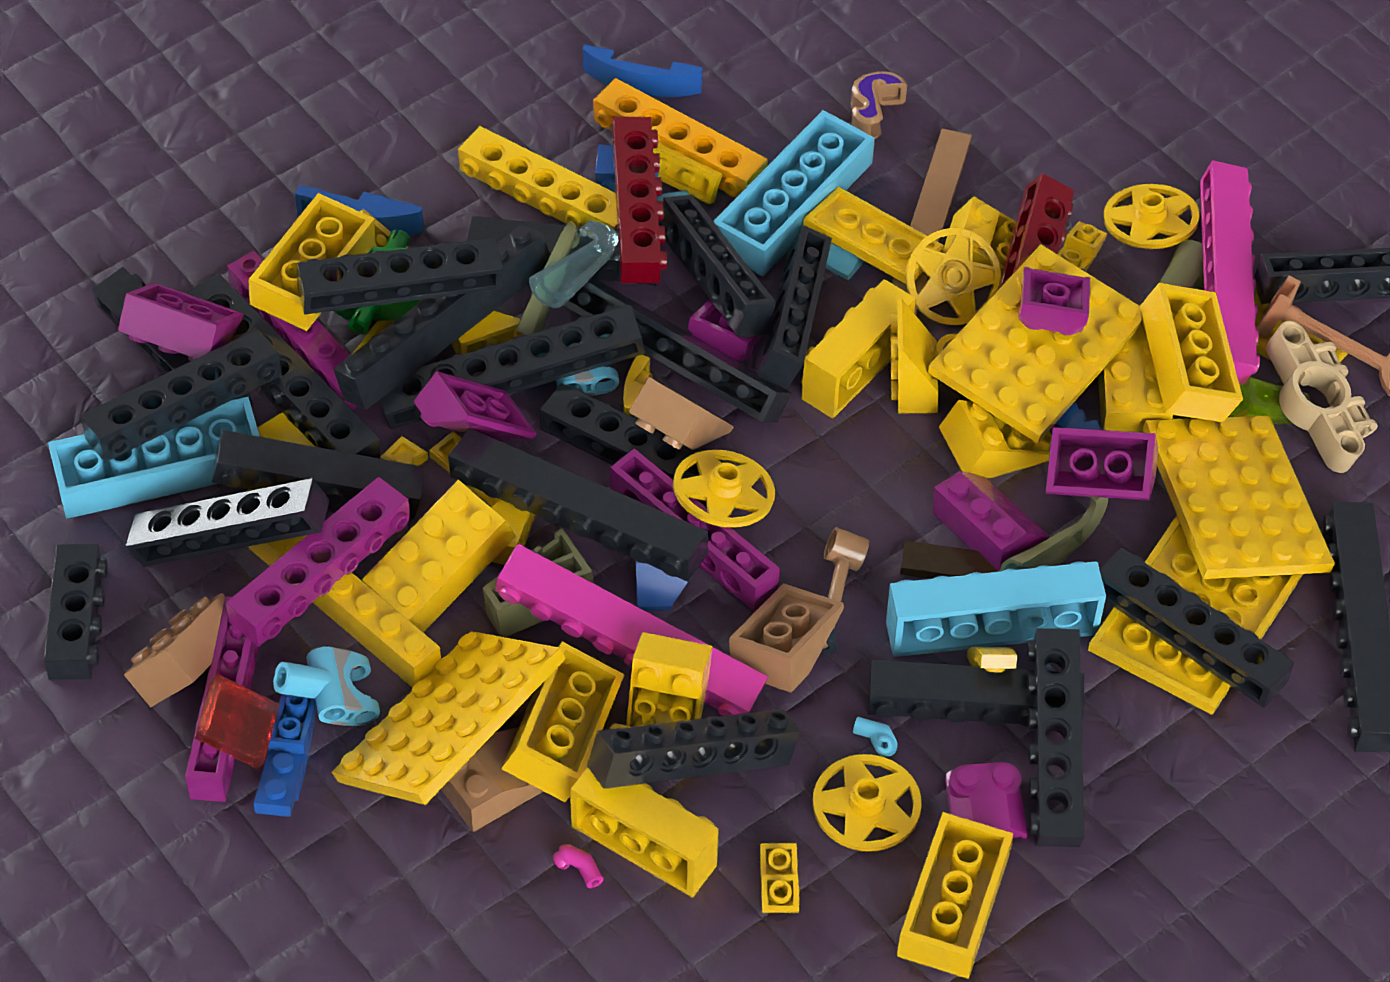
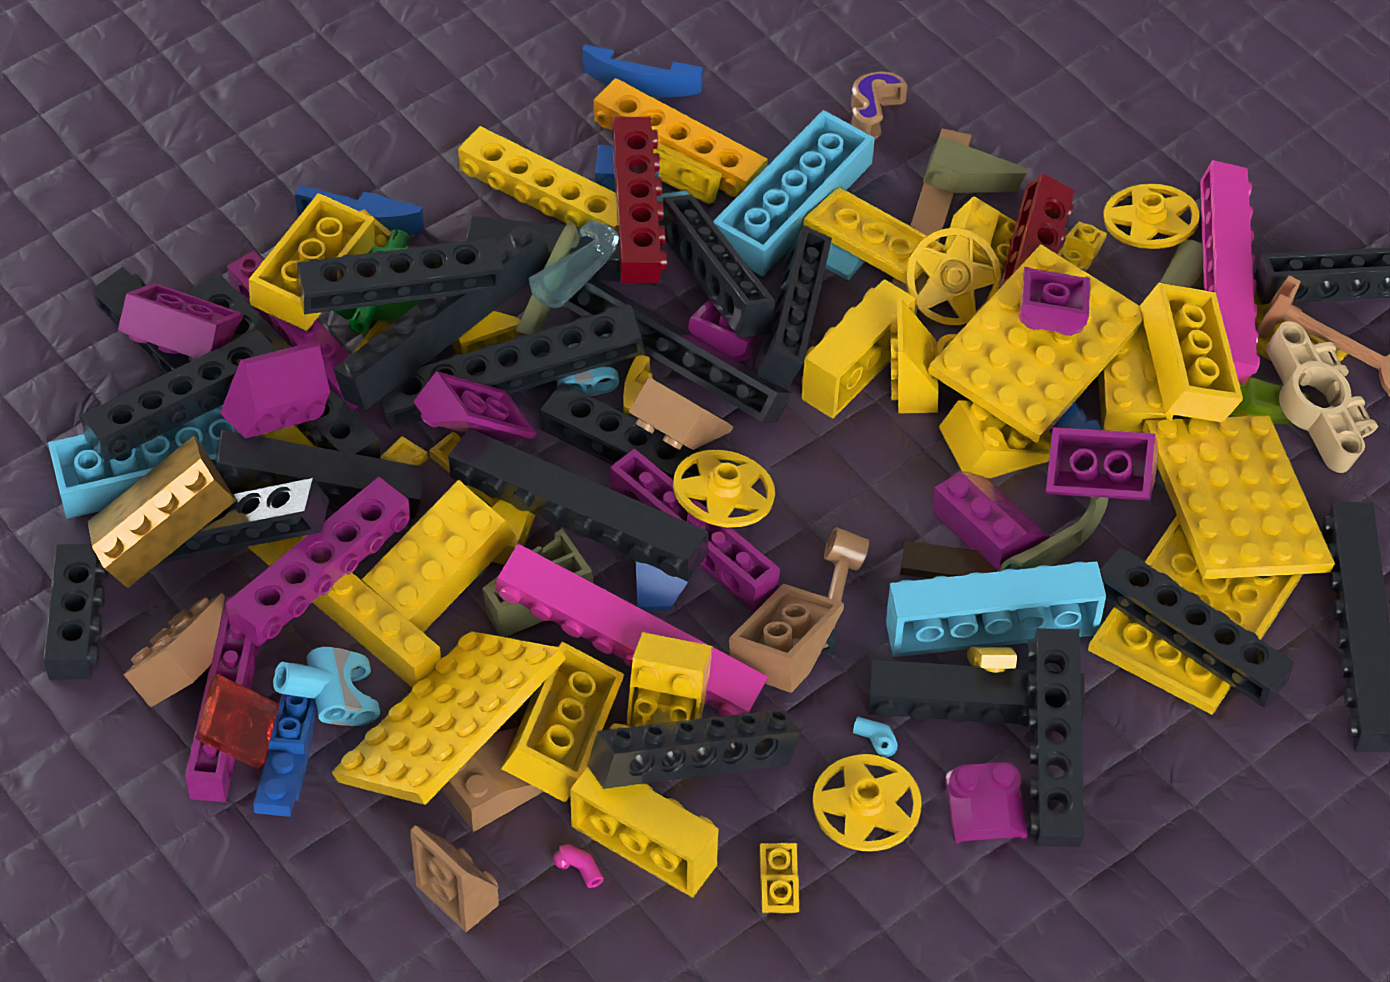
(159, 513): none -> pearl gold slope
(277, 390): none -> magenta slope
(452, 879): none -> medium nougat slope
(955, 895): yellow brick -> none
(968, 170): none -> olive slope

